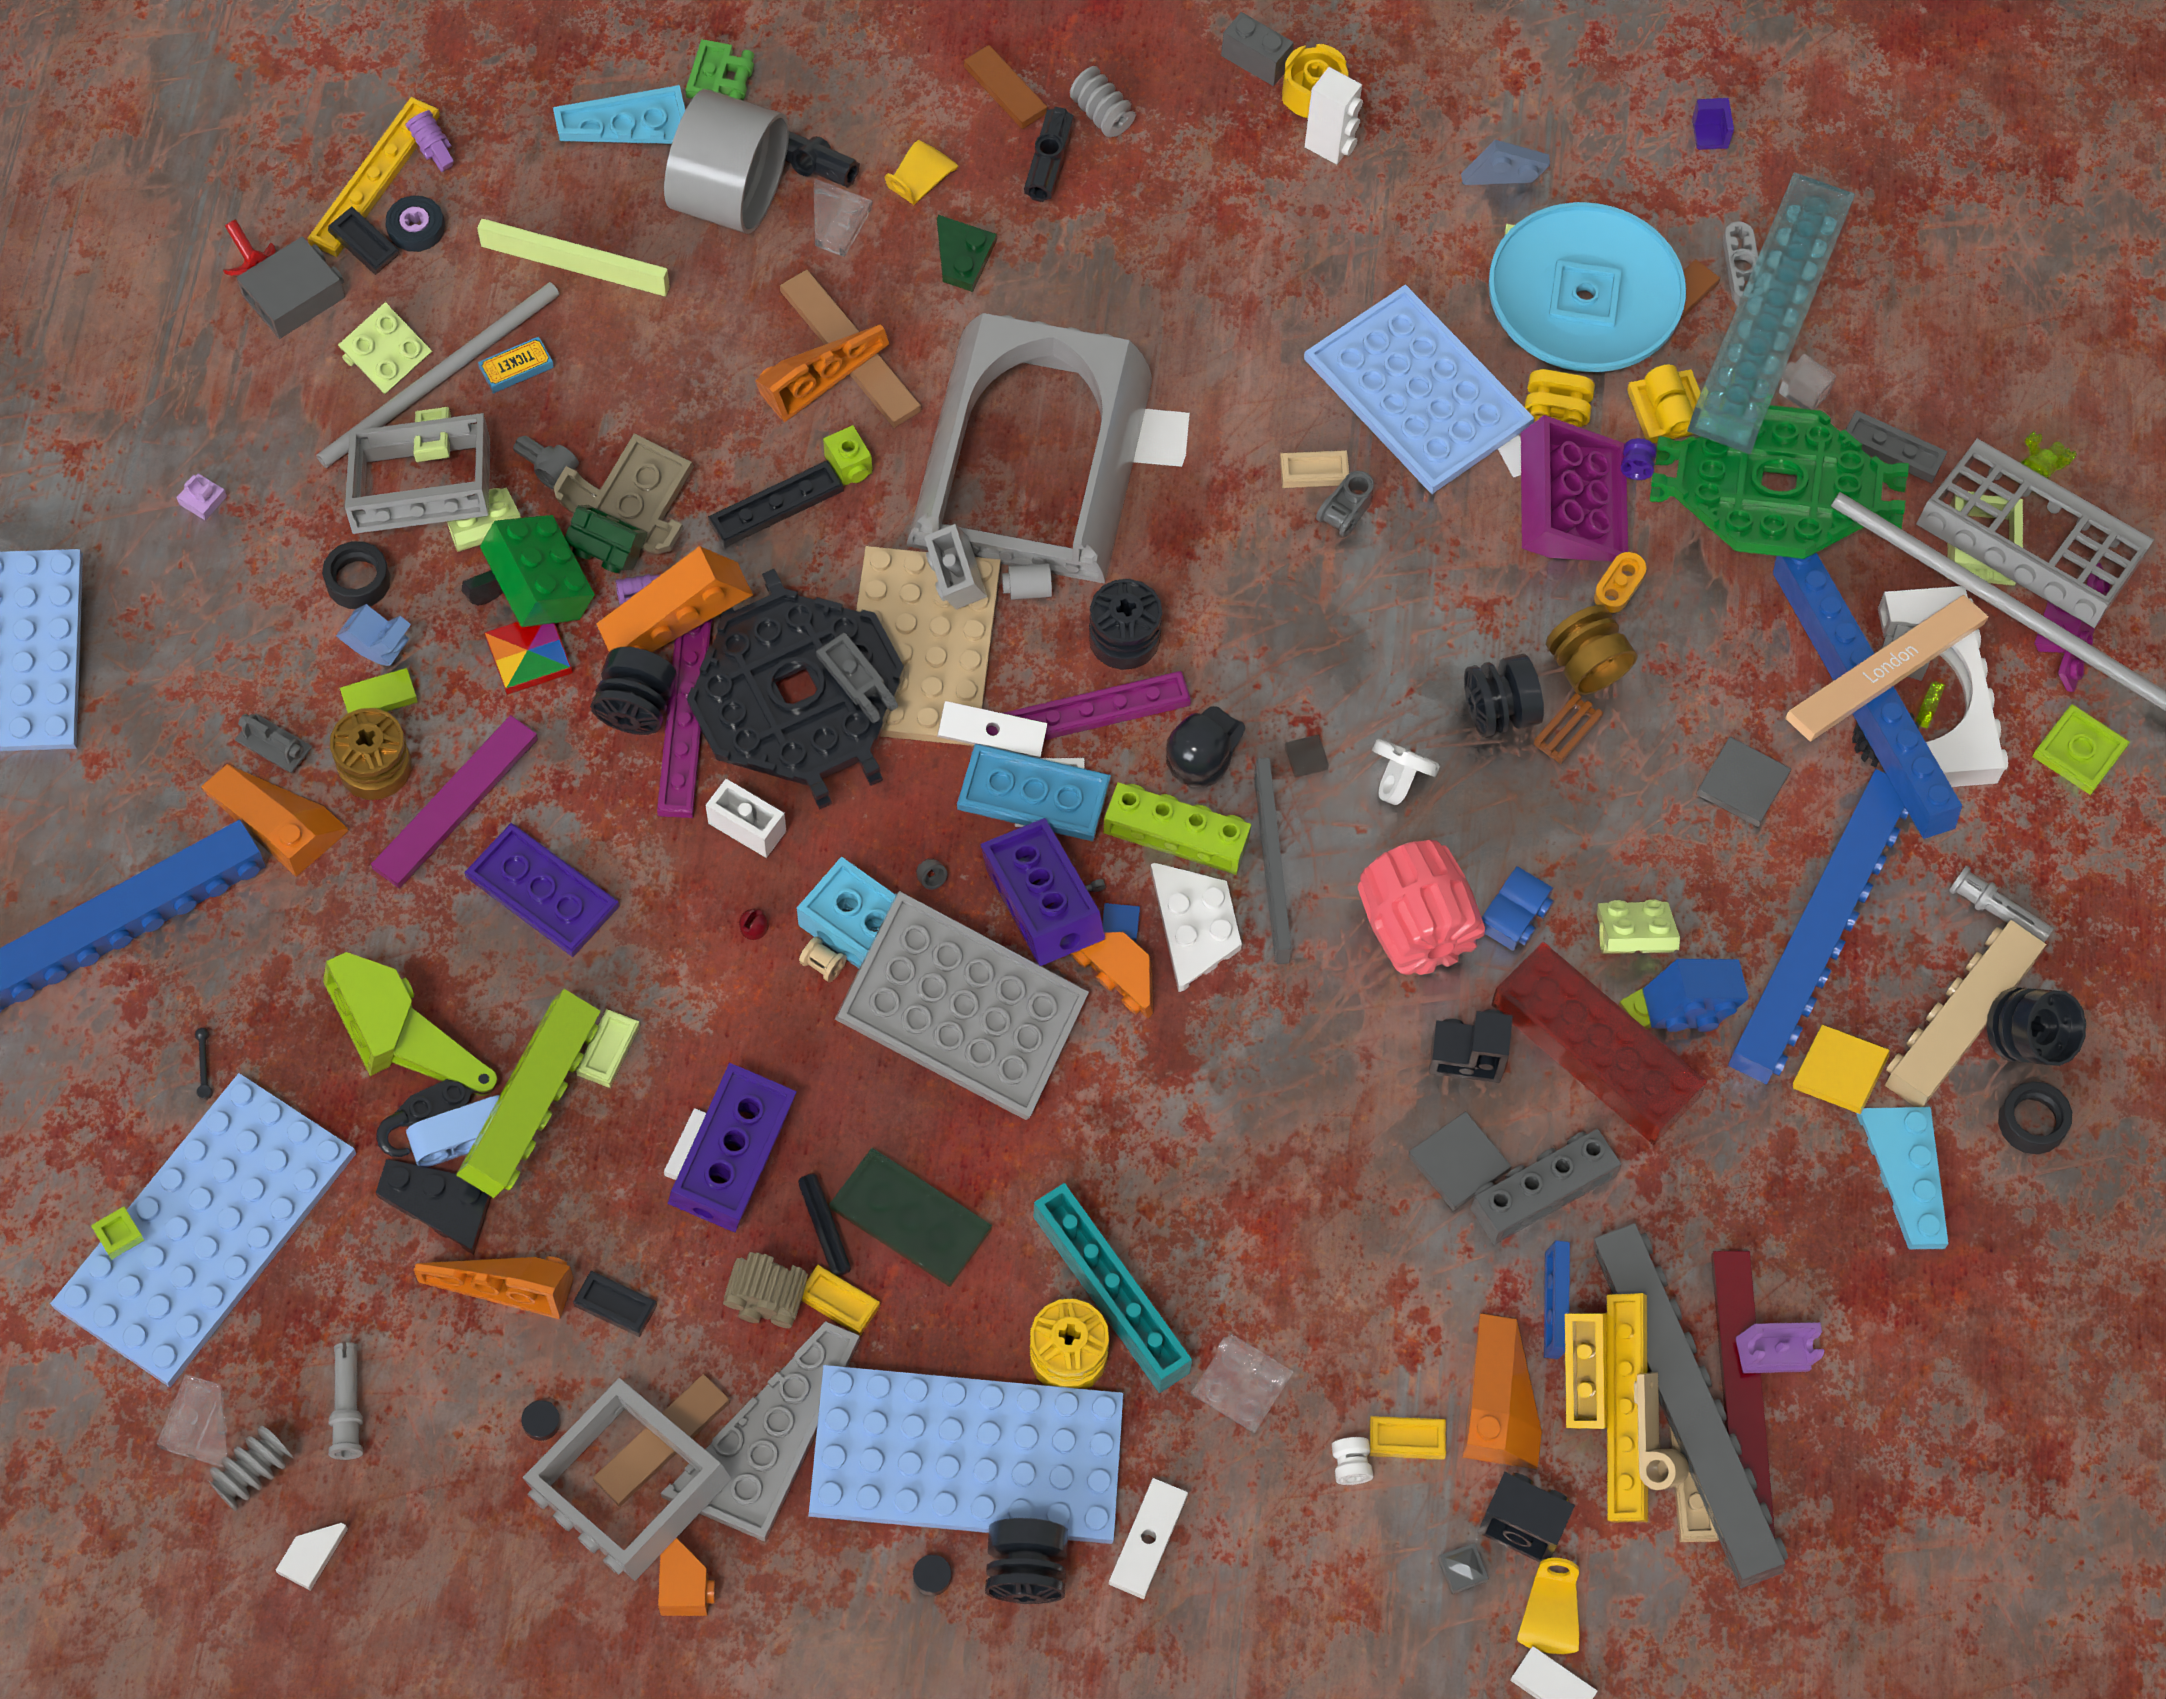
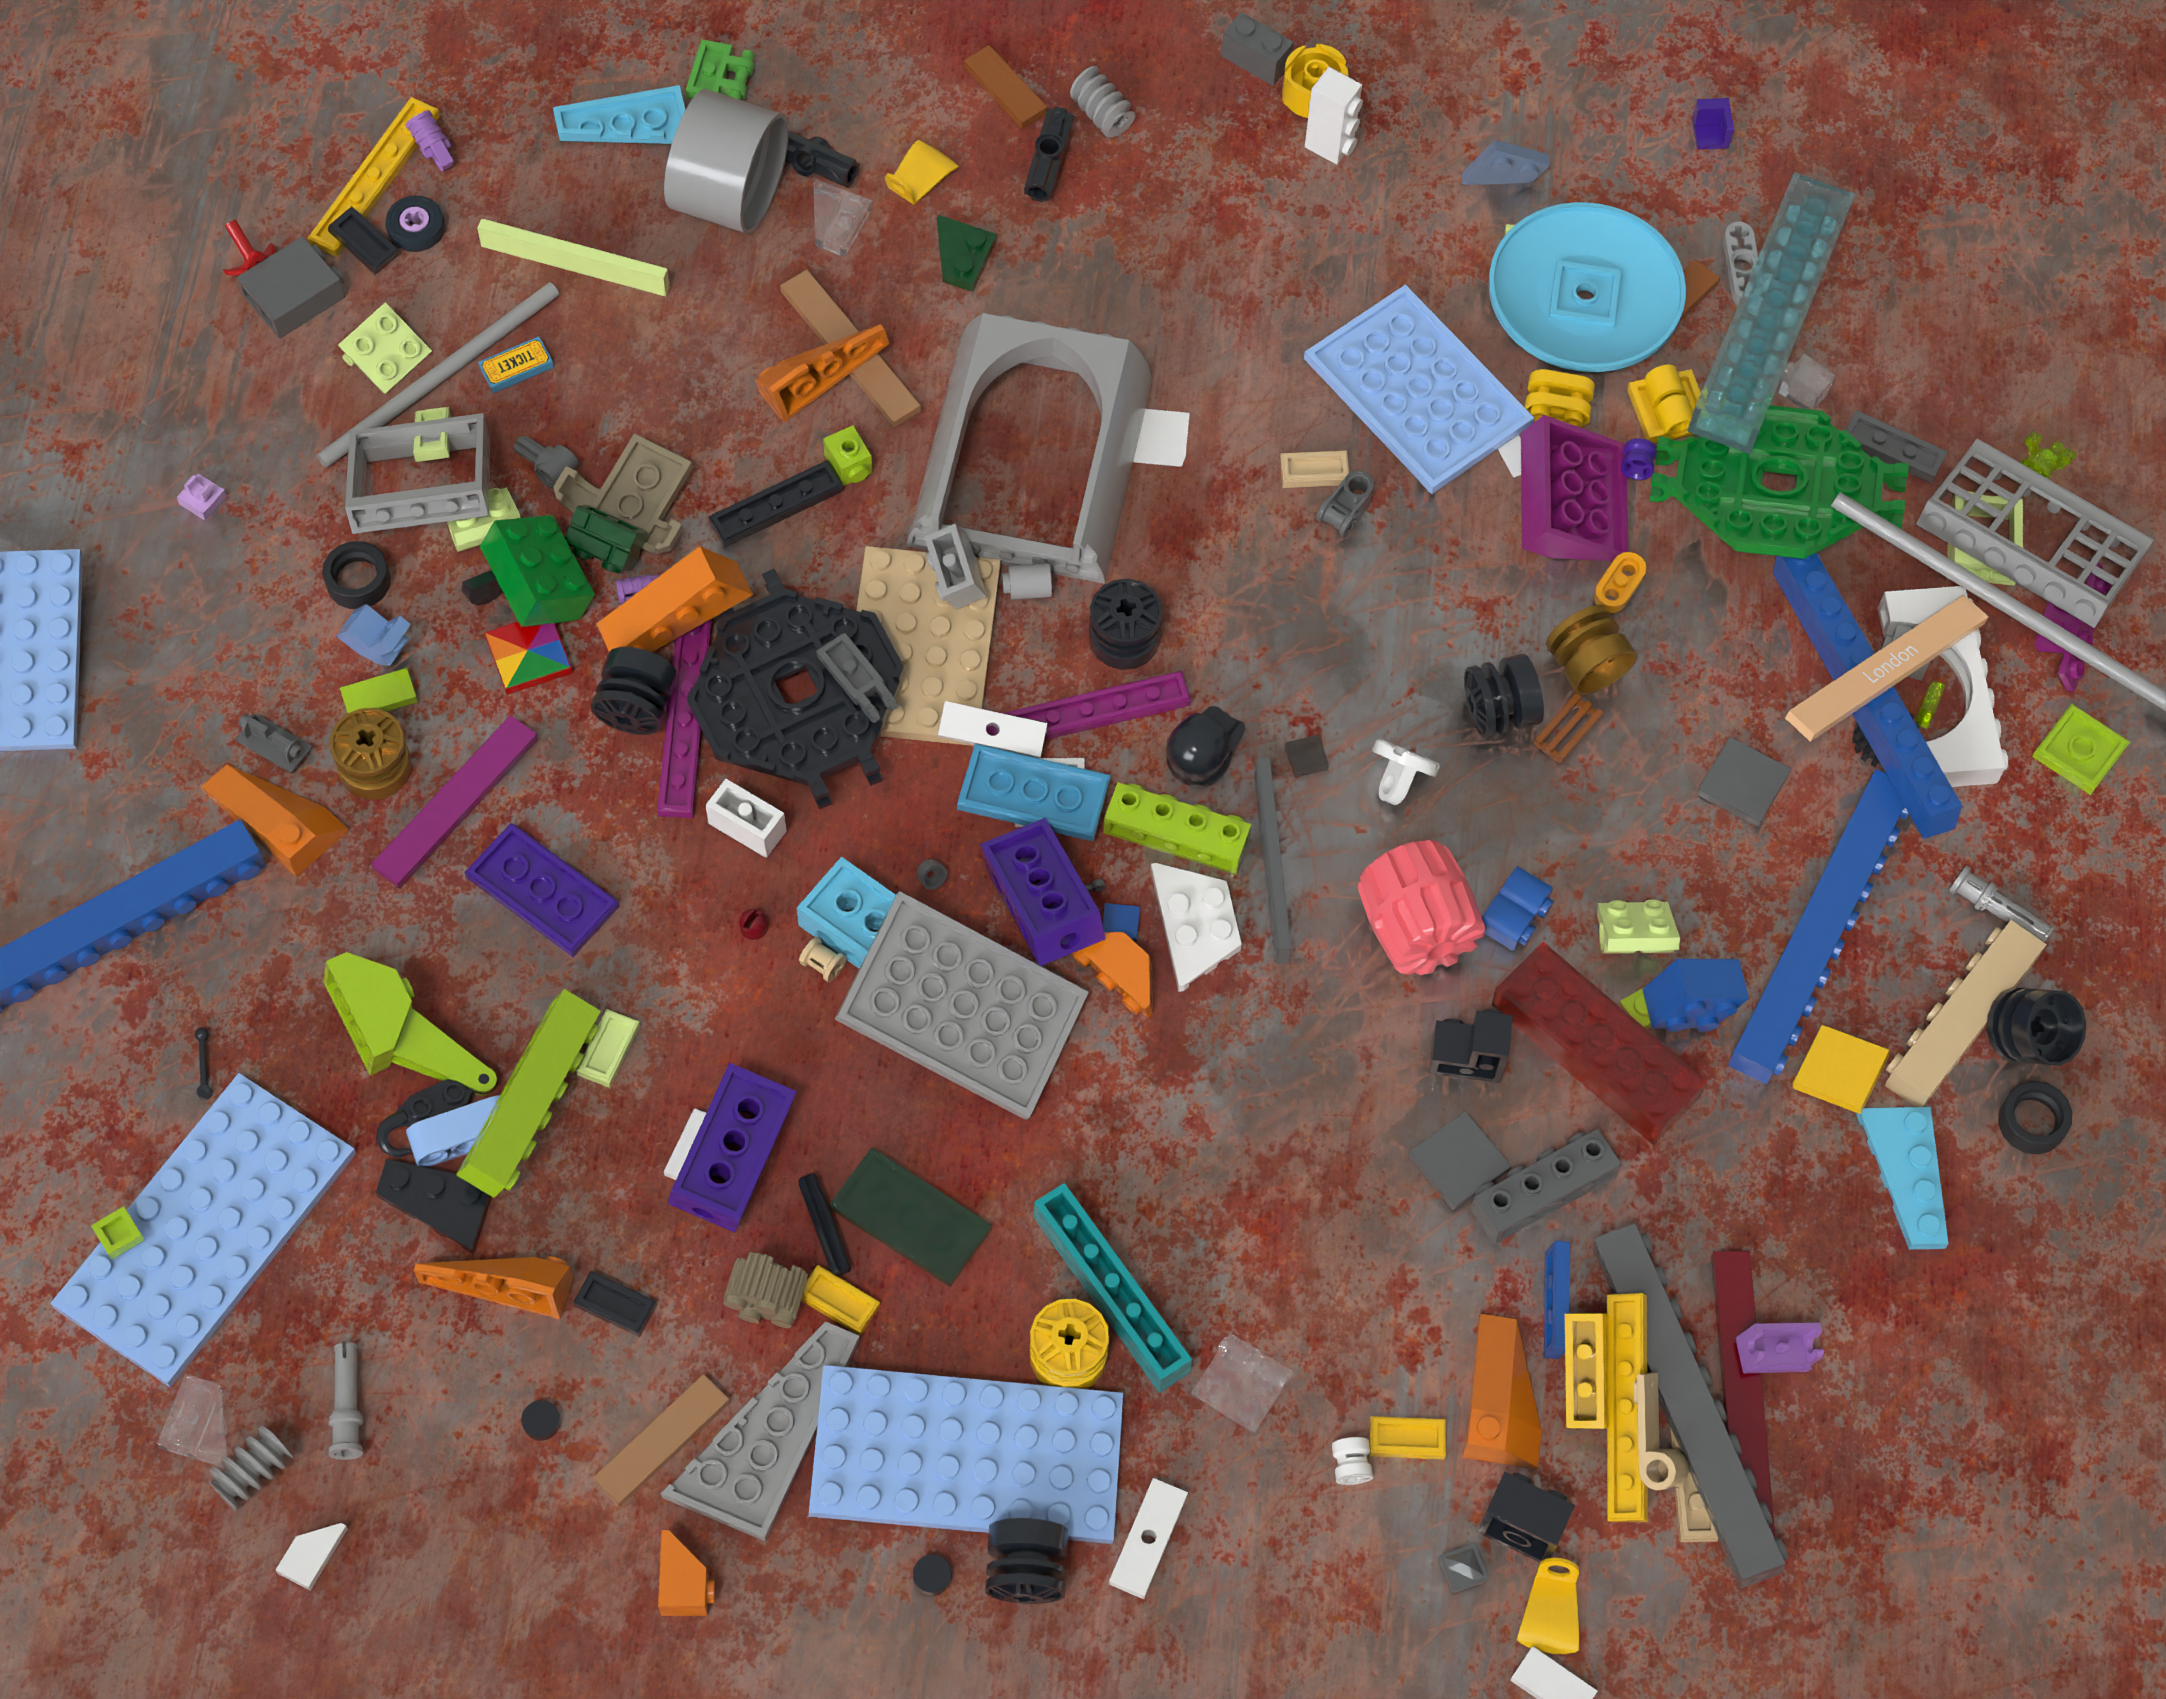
(671, 1520): light grey window -> none

